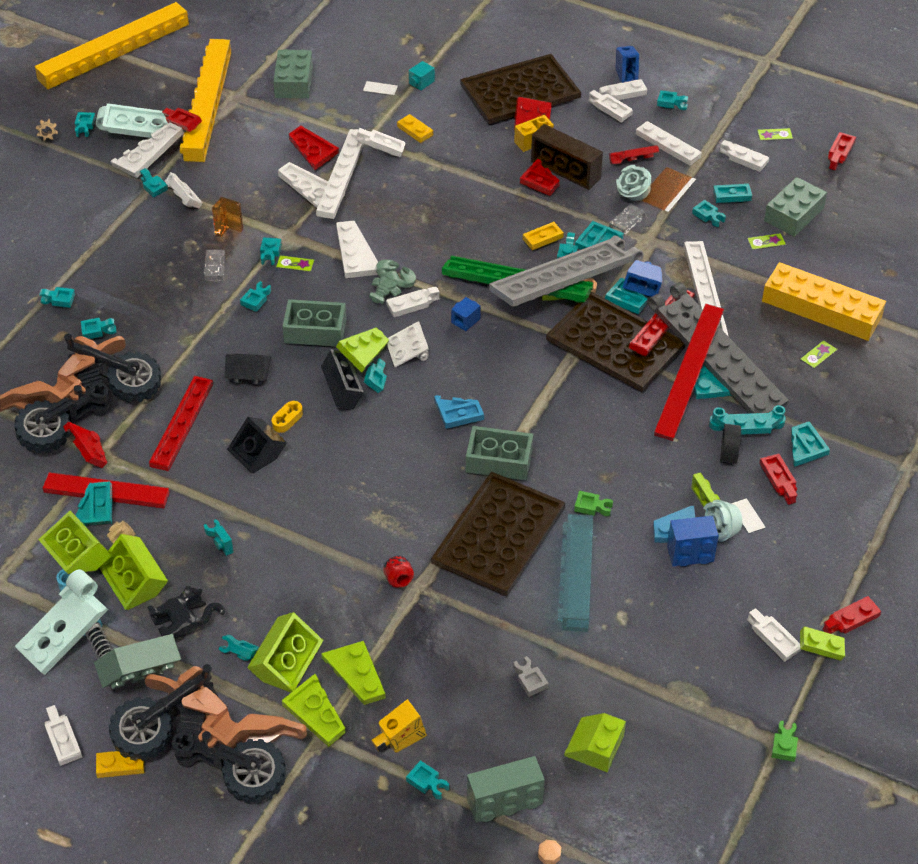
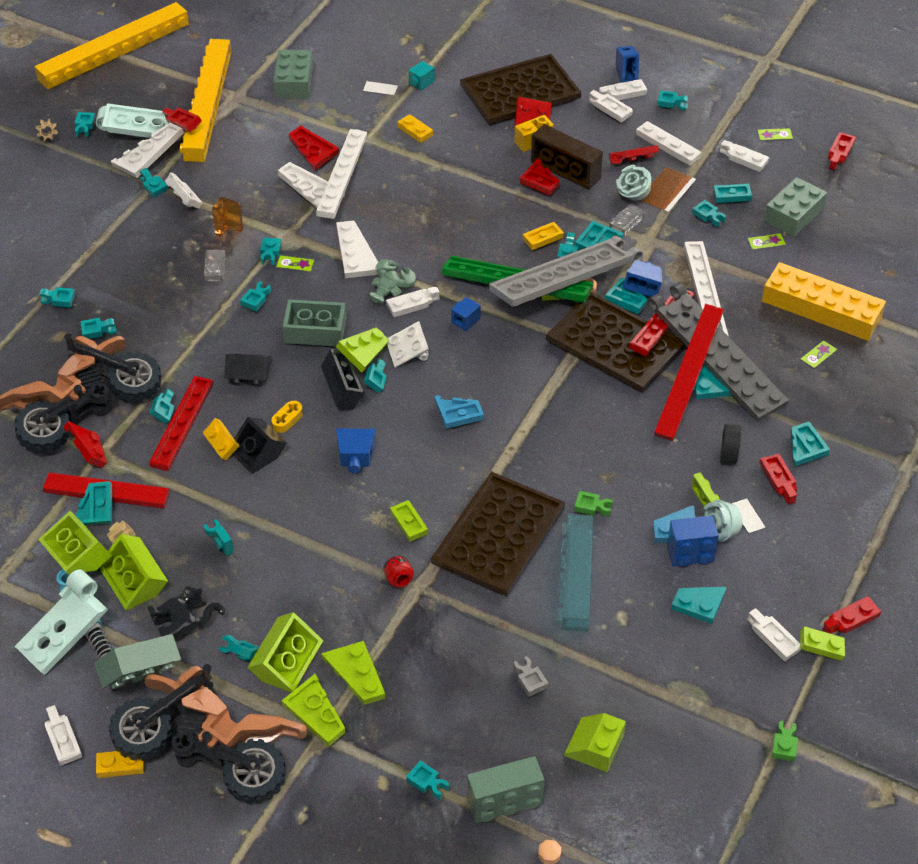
(161, 406): none -> teal plate
(220, 439): none -> yellow plate
(355, 447): none -> blue torso
(381, 141): white hinge -> none
(400, 728): yellow torso -> none
(409, 521): none -> lime plate
(500, 452): sand green brick -> none
(699, 602): none -> teal wing
(750, 423): teal plate -> none

